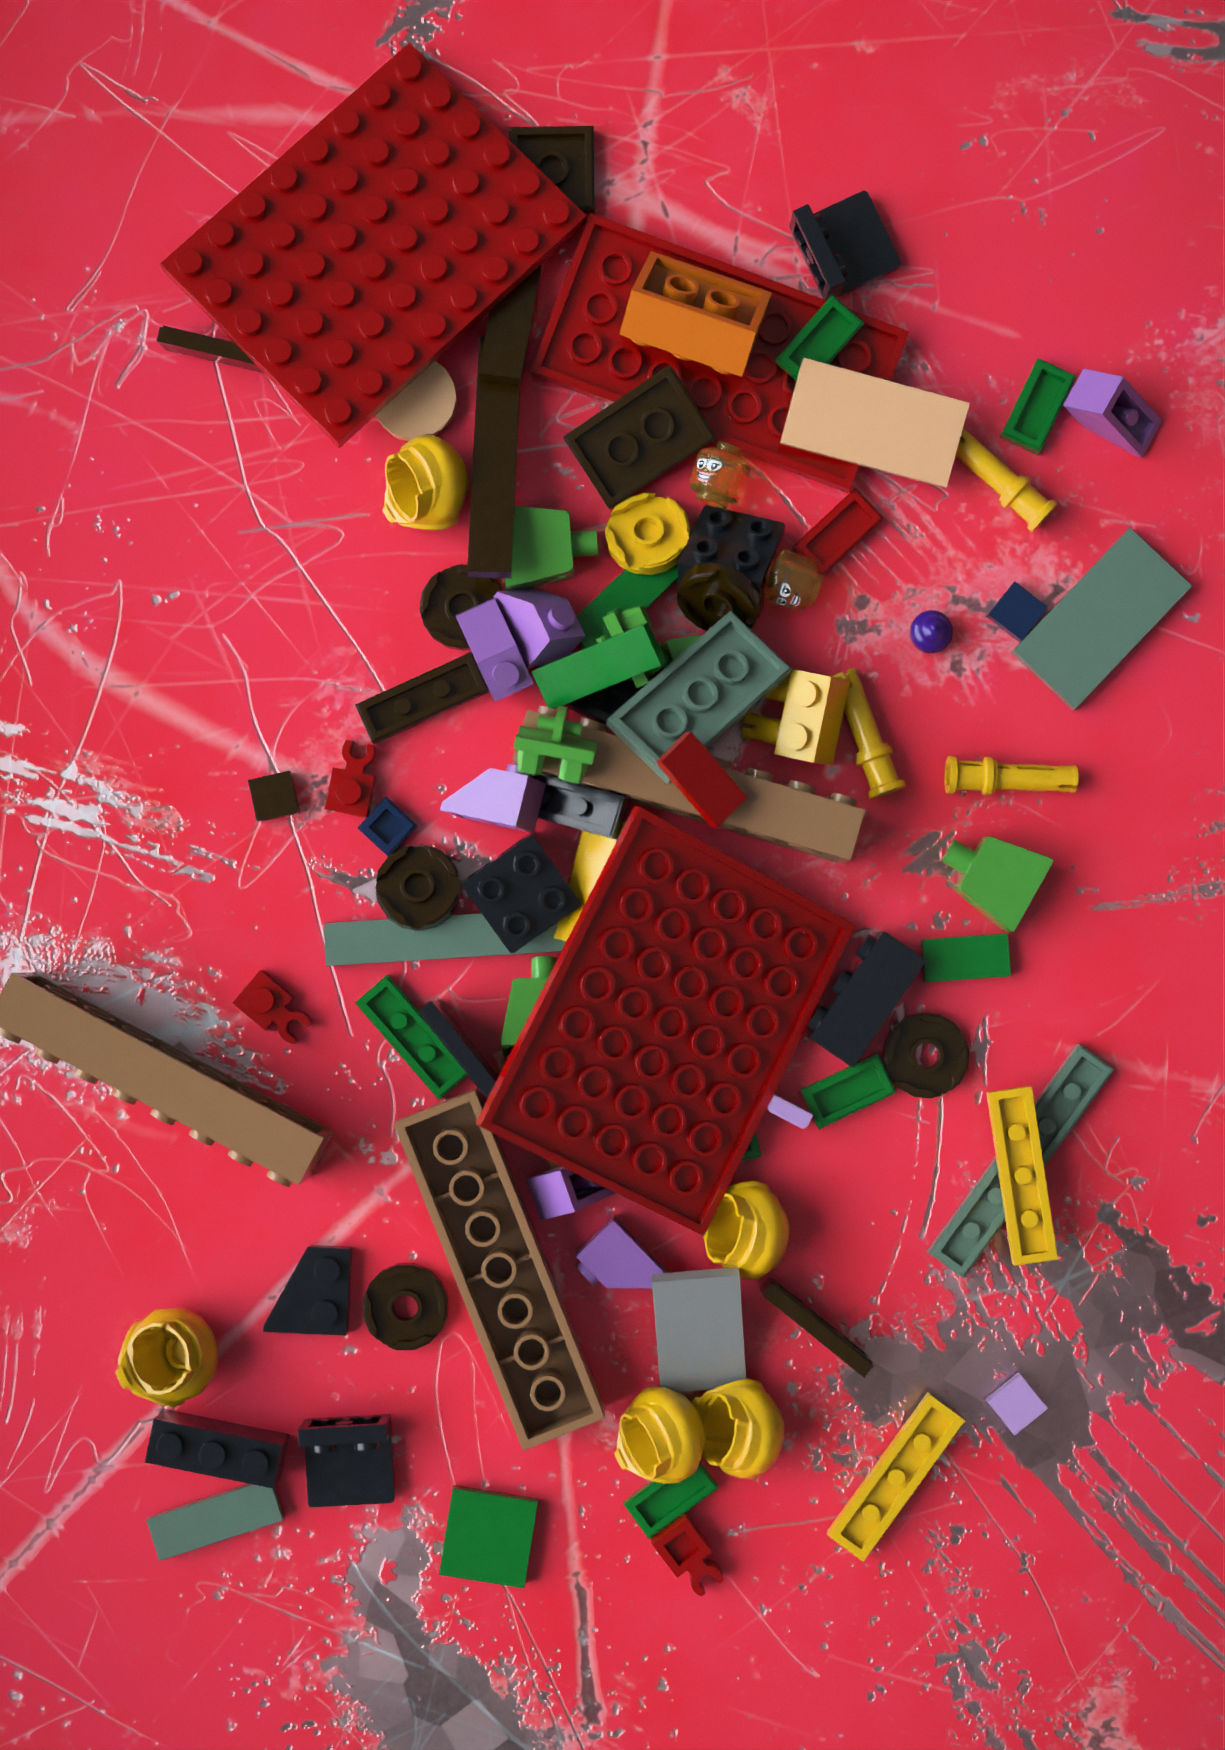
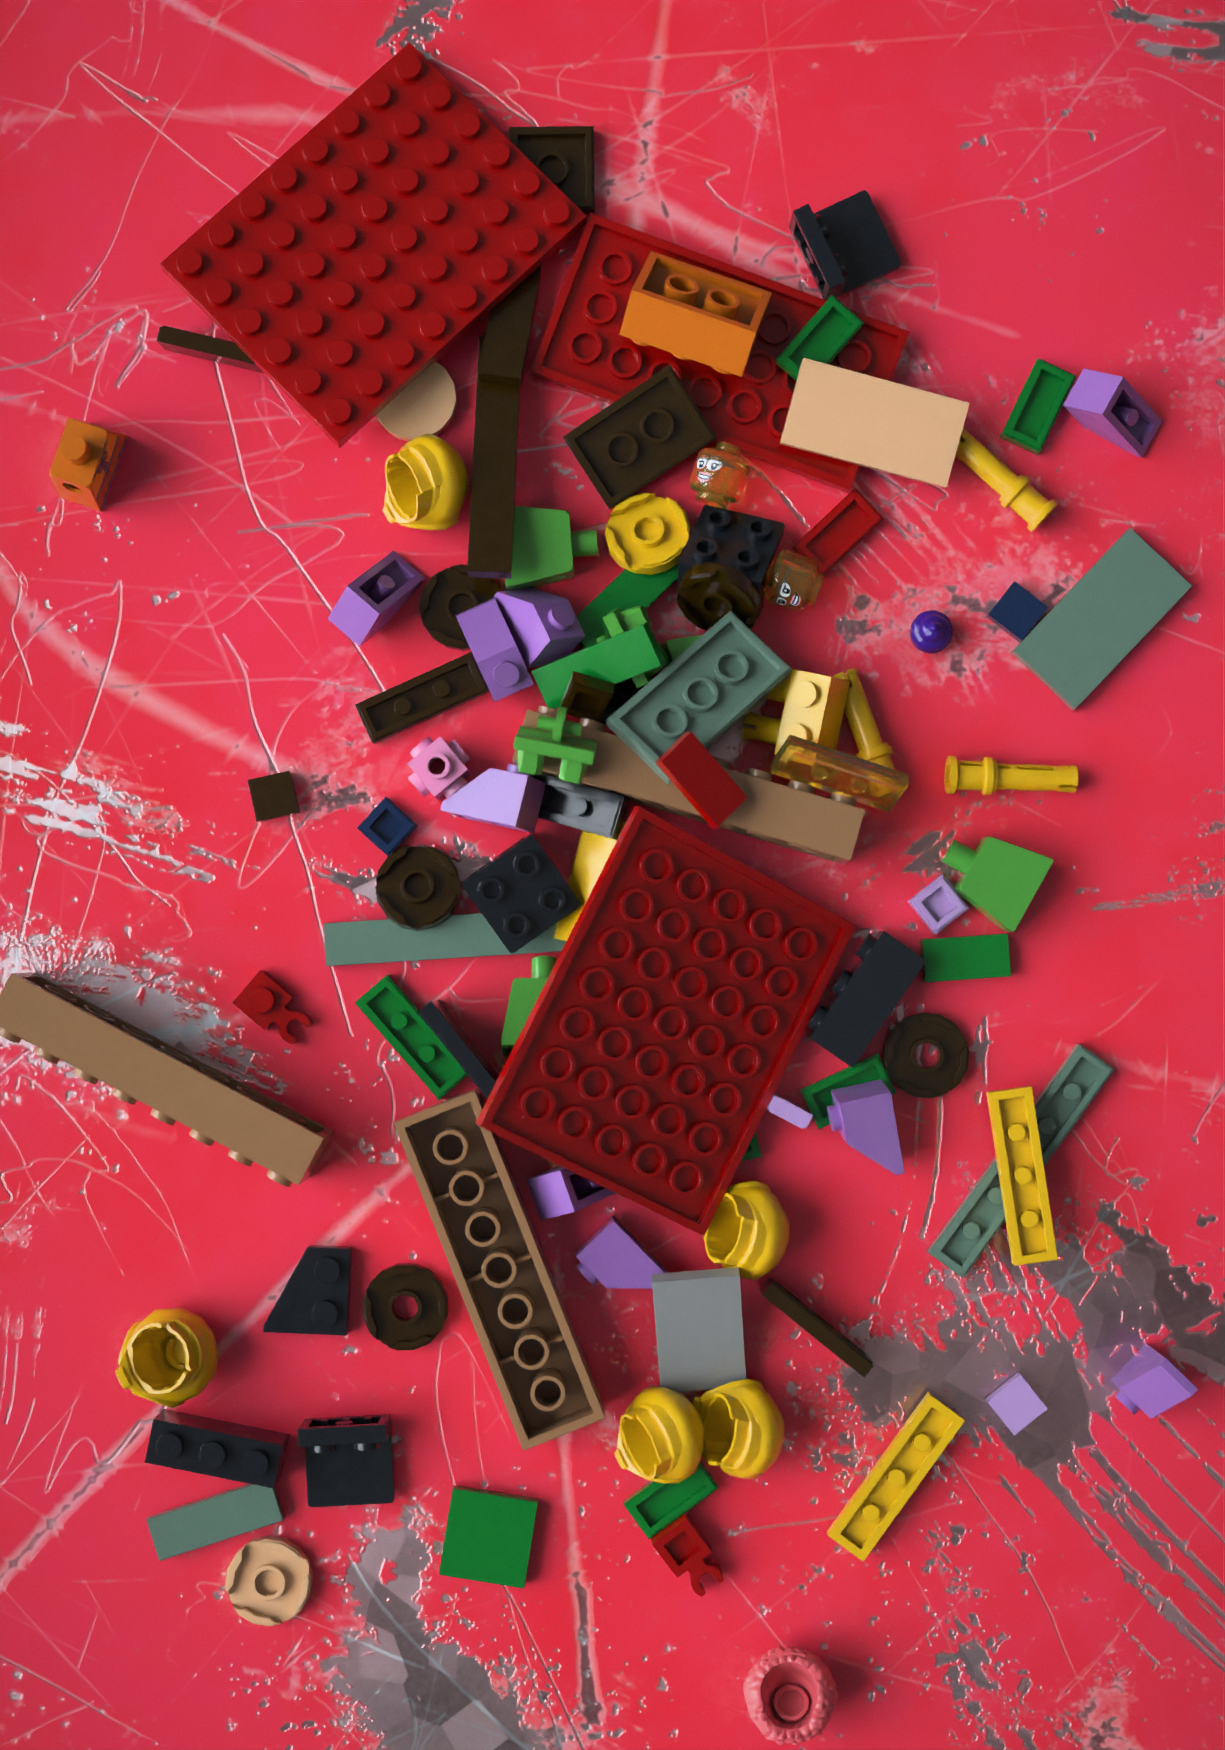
(86, 460): none -> orange torso
(269, 1580): none -> light nougat tile
(350, 788): red plate -> none
(375, 598): none -> medium lavender slope
(450, 779): none -> bright pink brick
(587, 696): none -> dark brown tile
(790, 1695): none -> coral hair
(839, 773): none -> clear yellow tile
(868, 1122): none -> medium lavender slope
(938, 904): none -> lavender tile
(1151, 1383): none -> medium lavender slope

